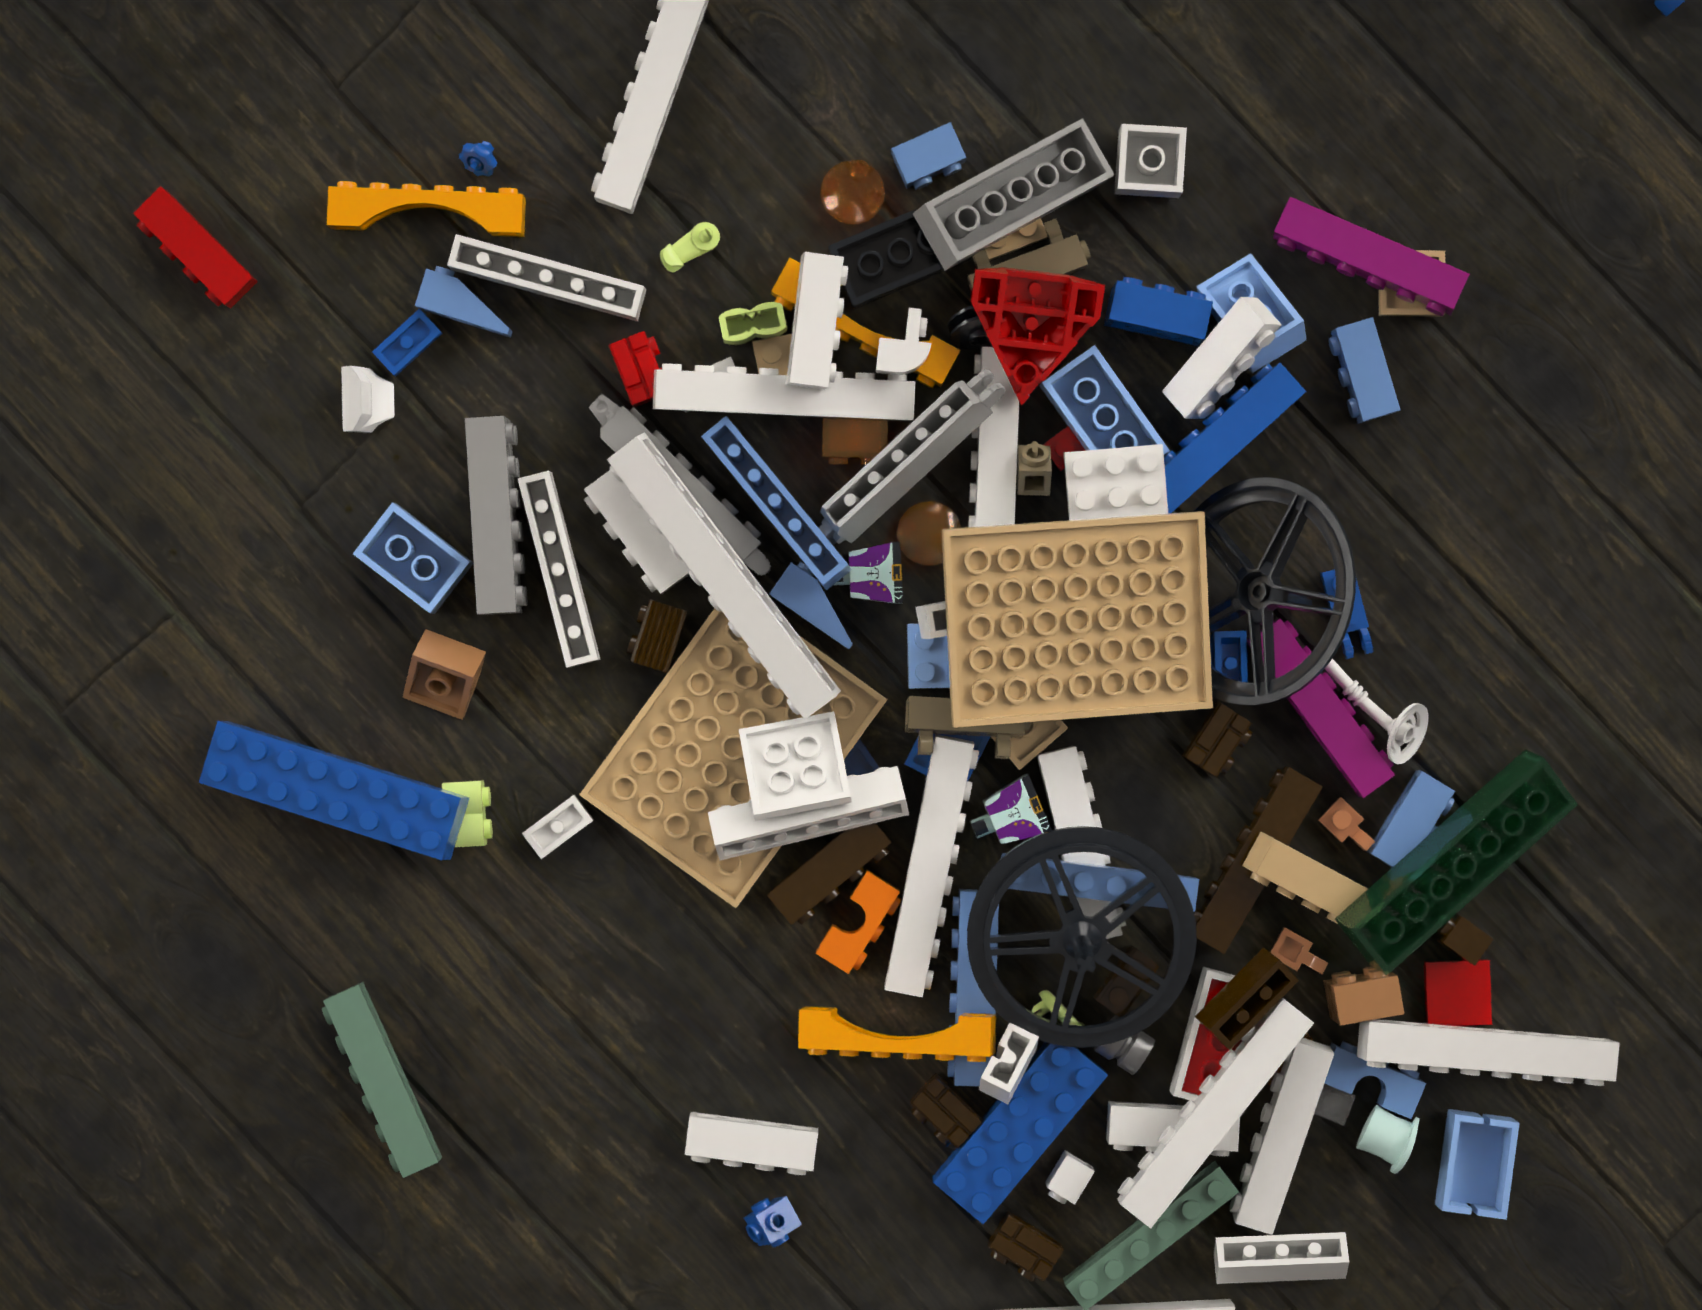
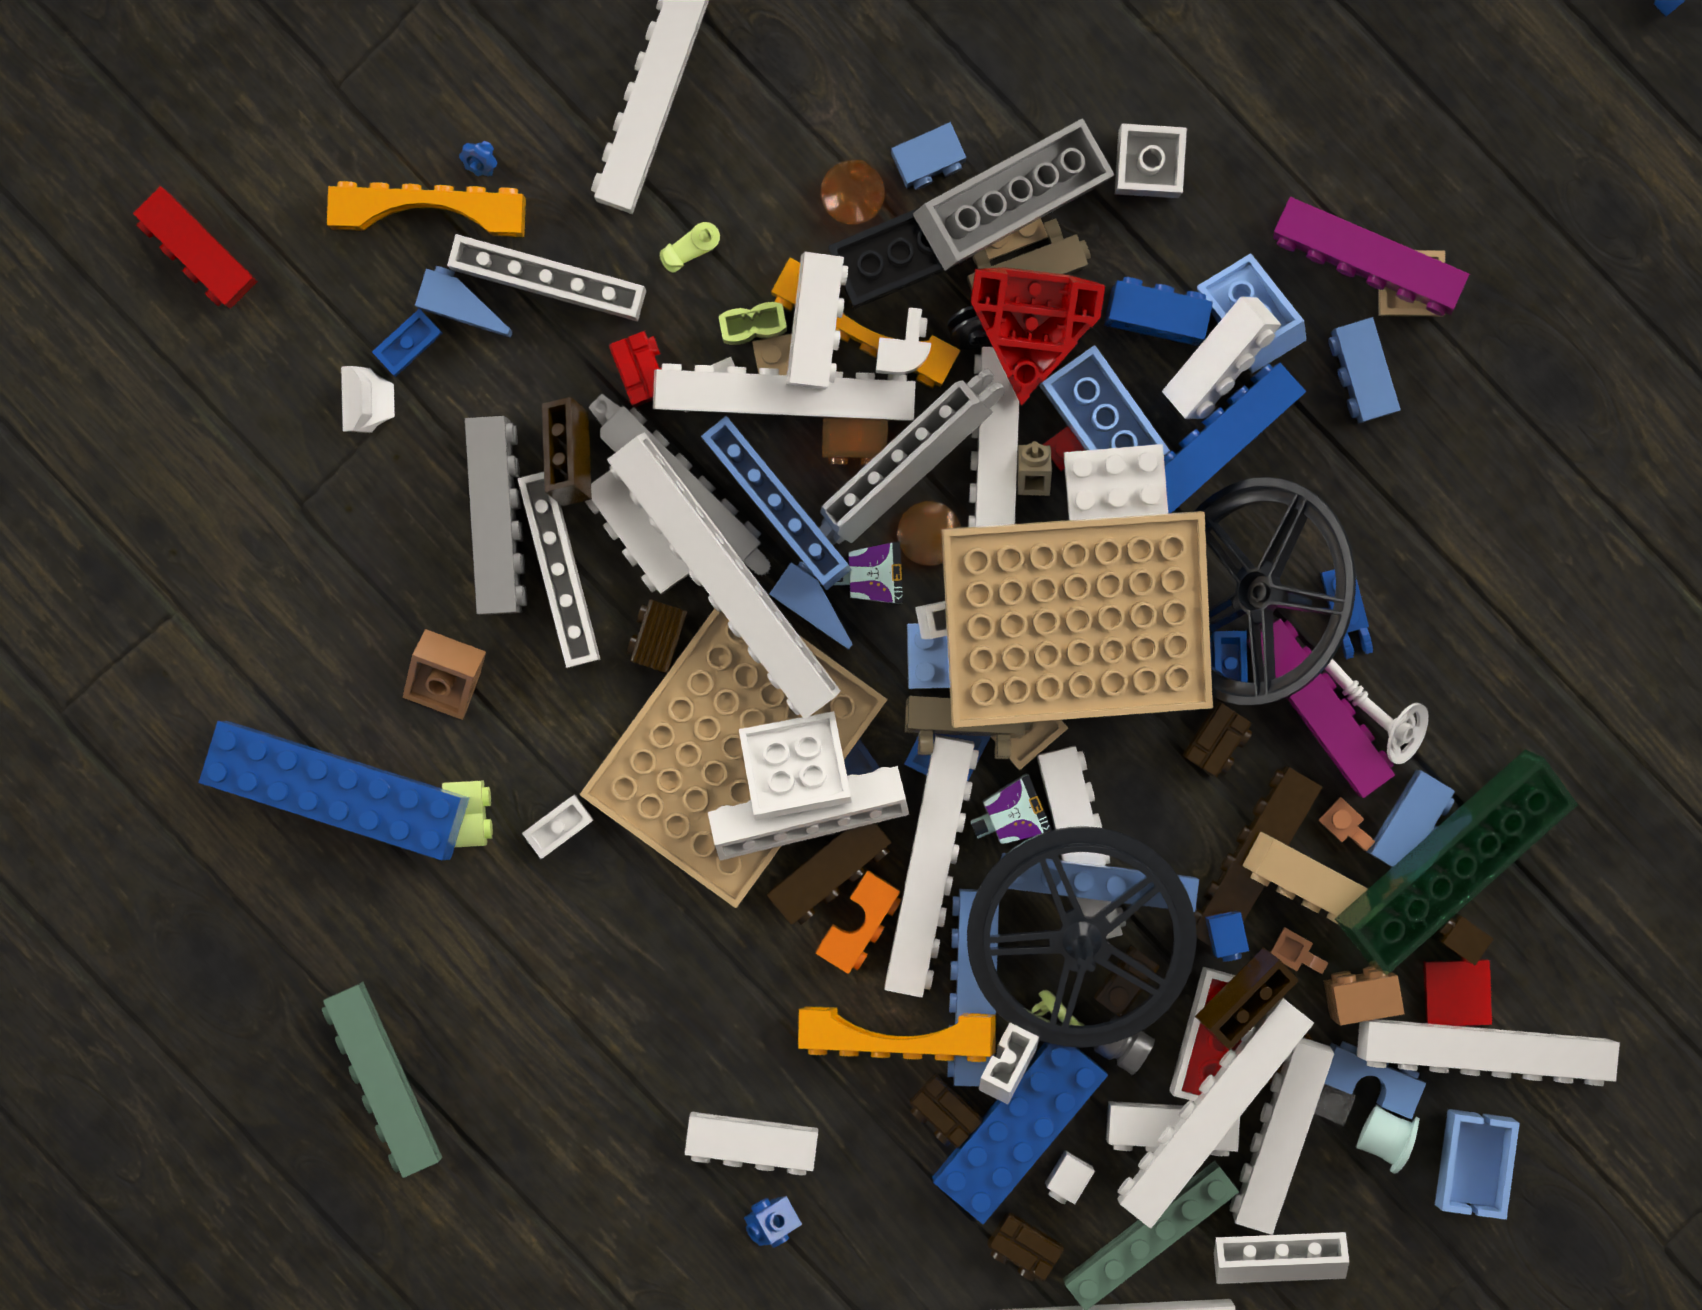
(413, 558): light blue brick -> none
(566, 451): none -> dark brown brick
(1227, 935): none -> blue brick

